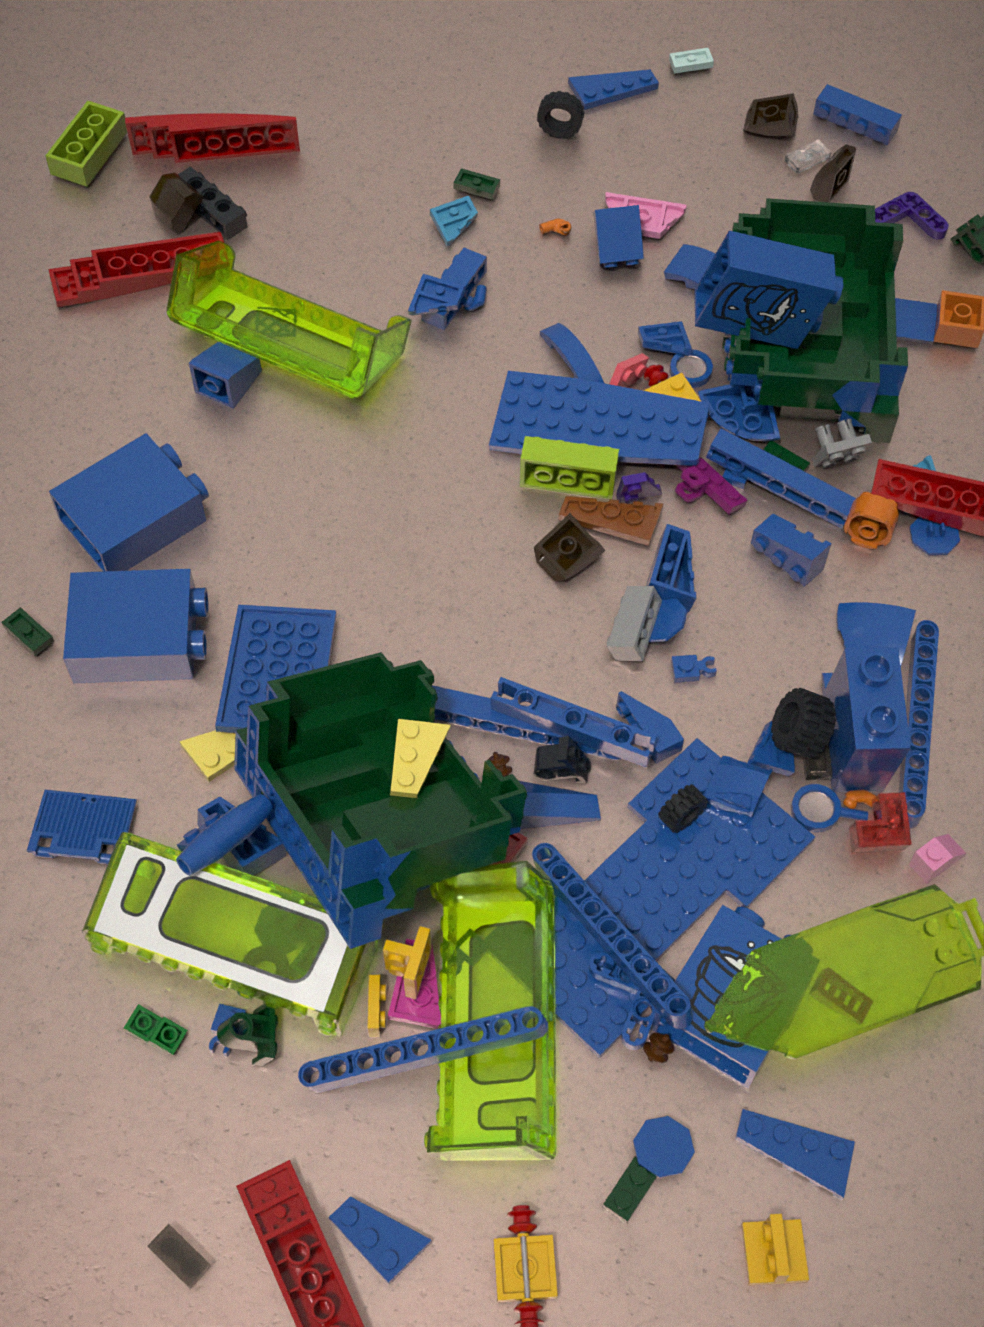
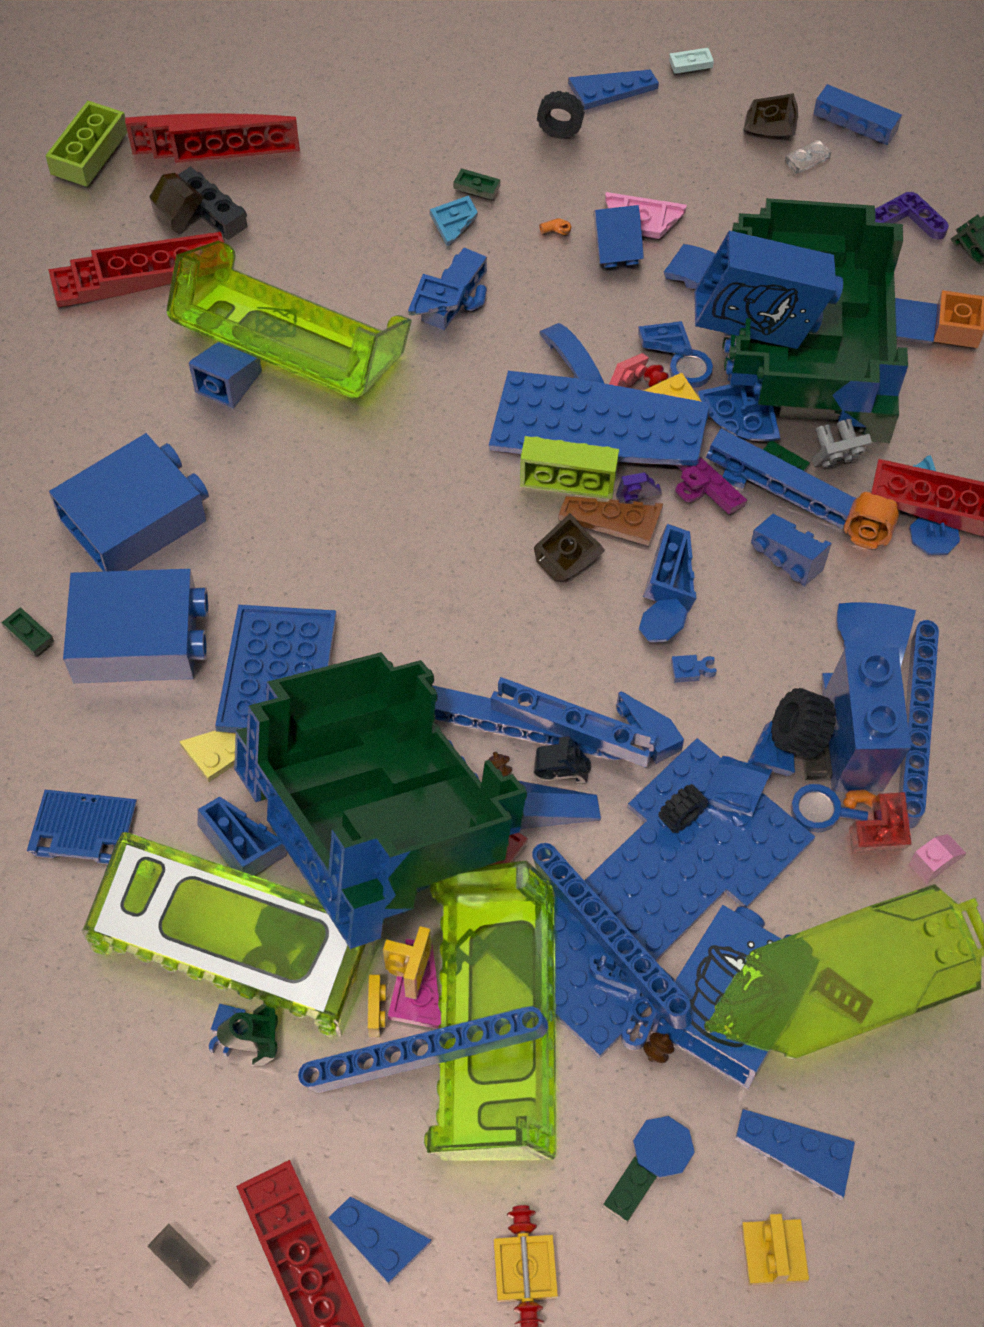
(155, 1030): green slope -> none
(221, 834): blue plate -> none
(414, 754): light yellow wing -> none
(634, 623): light grey brick -> none
(833, 174): dark brown slope -> none

